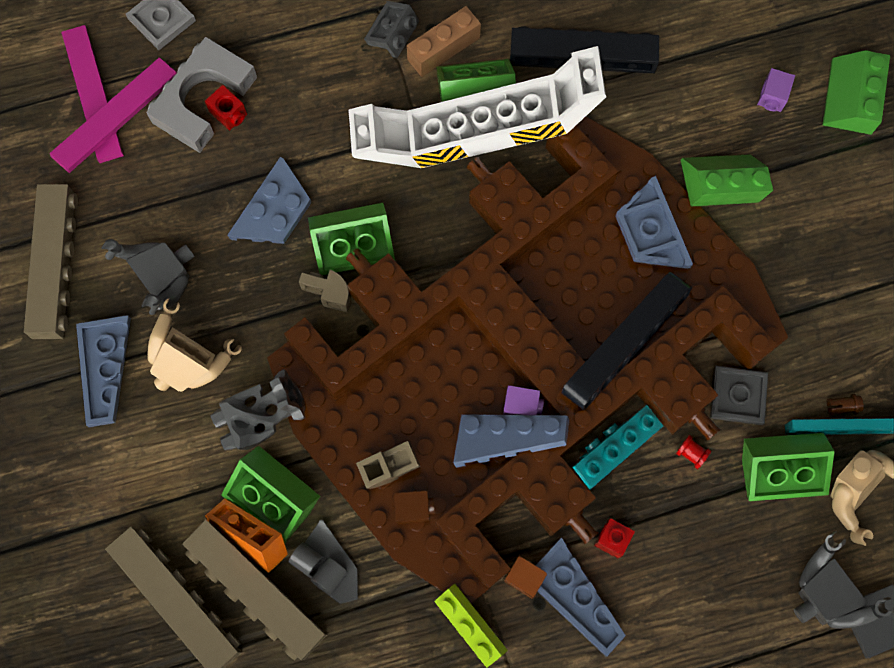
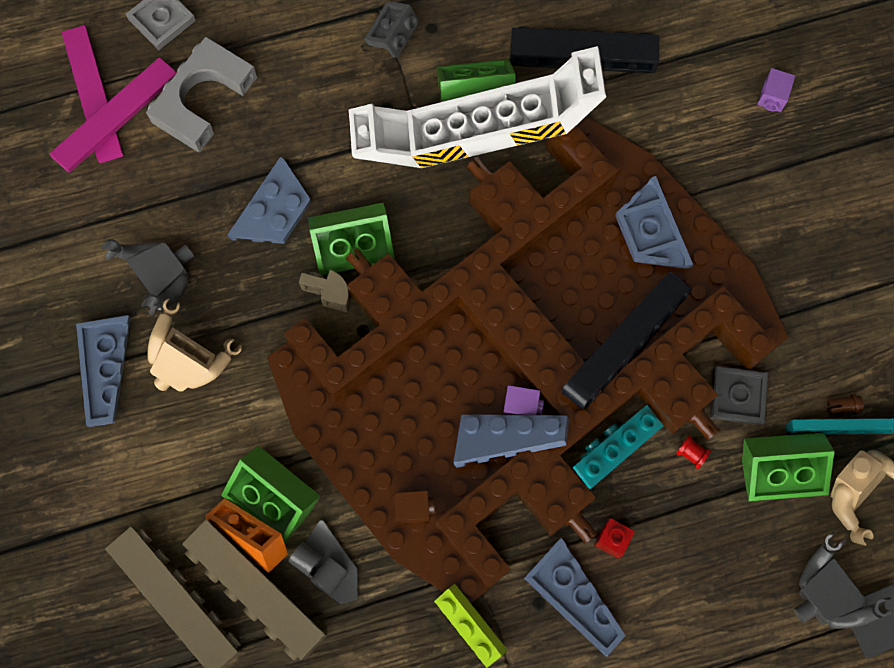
(50, 262): dark tan brick -> none
(222, 99): red brick -> none
(244, 419): dark grey hips -> none
(388, 465): dark tan brick -> none
(443, 41): medium nougat brick -> none
(525, 577): dark orange panel -> none
(725, 180): bright green slope -> none
(856, 91): bright green slope -> none

